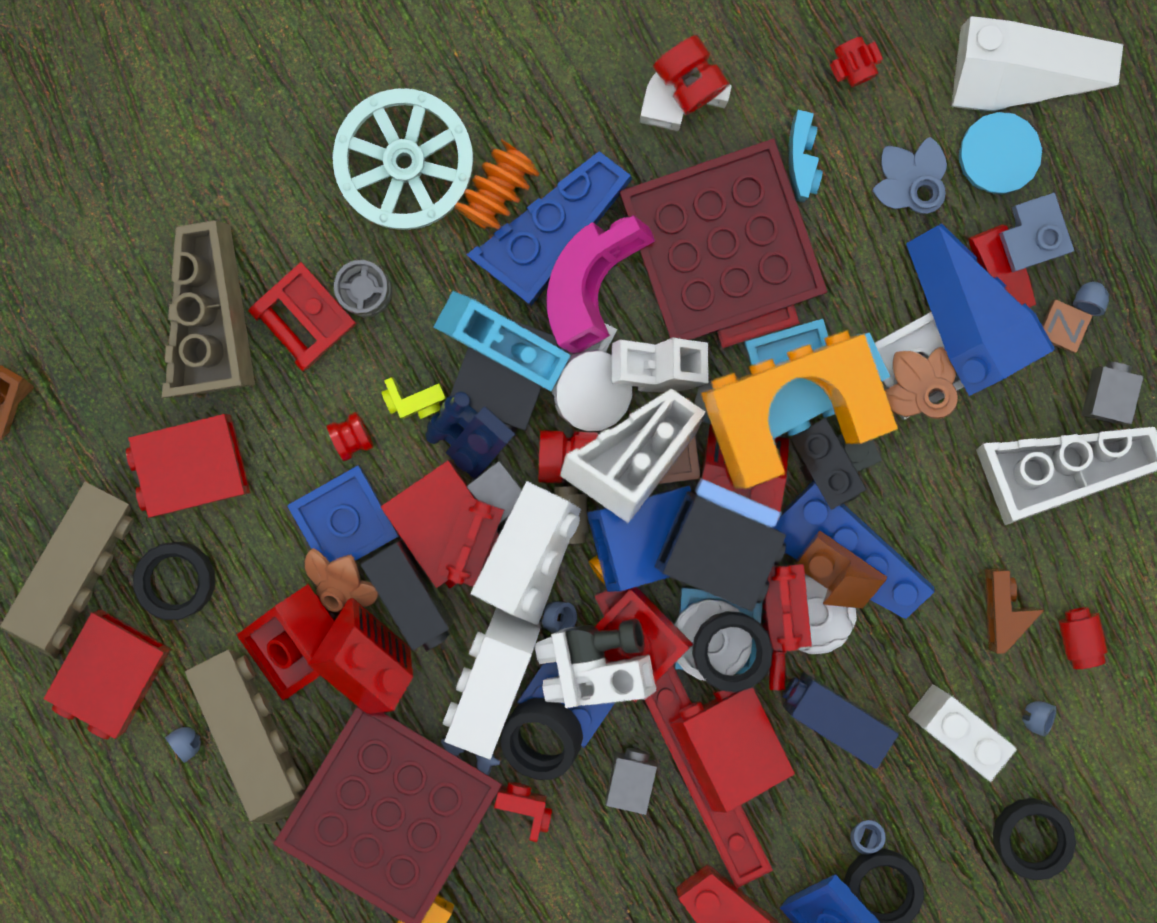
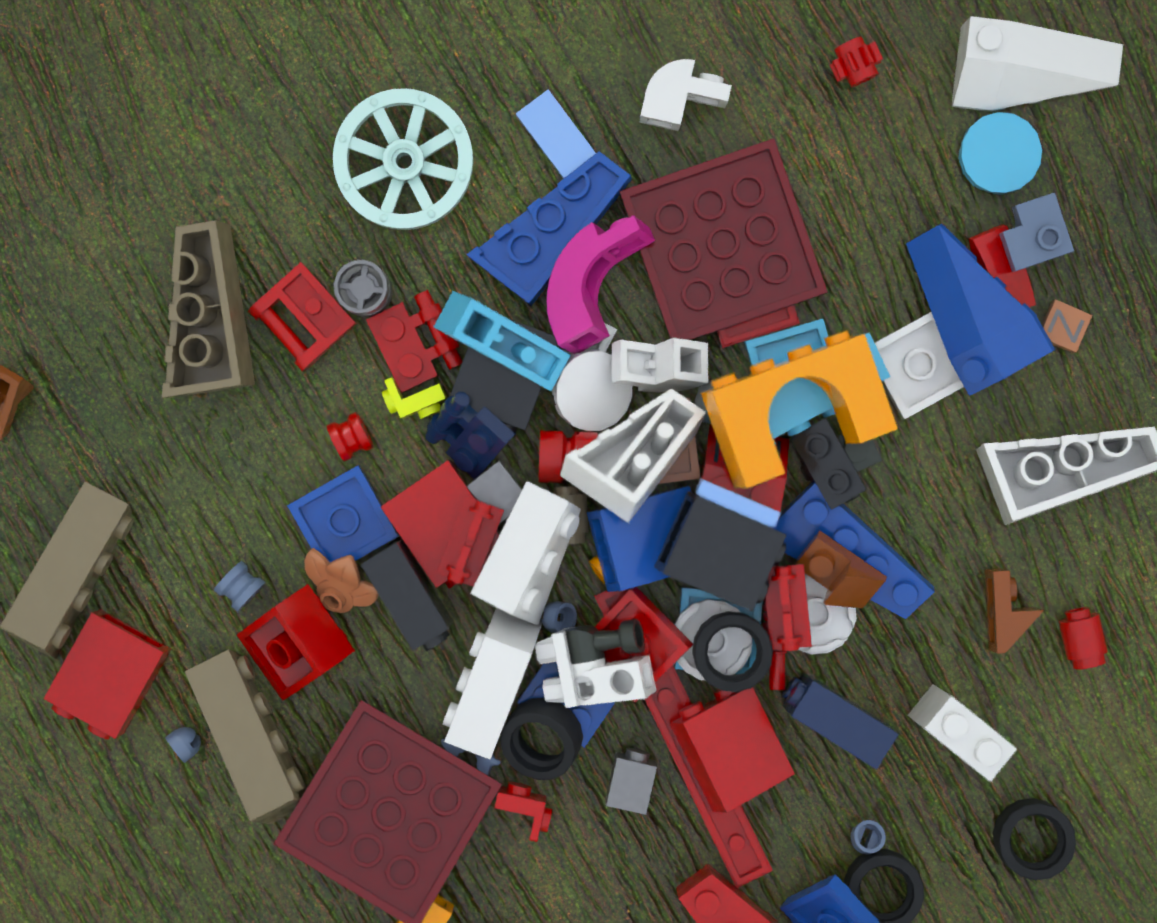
(145, 593): black tyre -> none
(187, 465): red brick -> none
(239, 586): none -> sand blue wheel
(364, 660): red slope -> none
(403, 347): none -> red plate
(497, 187): orange piece -> none
(555, 134): none -> light blue tile
(682, 63): red wheel -> none
(802, 167): medium azure slope -> none
(909, 172): sand blue plate -> none
(918, 379): nougat plate -> none
(1041, 717): sand blue hinge -> none
(1092, 298): sand blue hinge -> none
(1112, 394): flat silver brick -> none

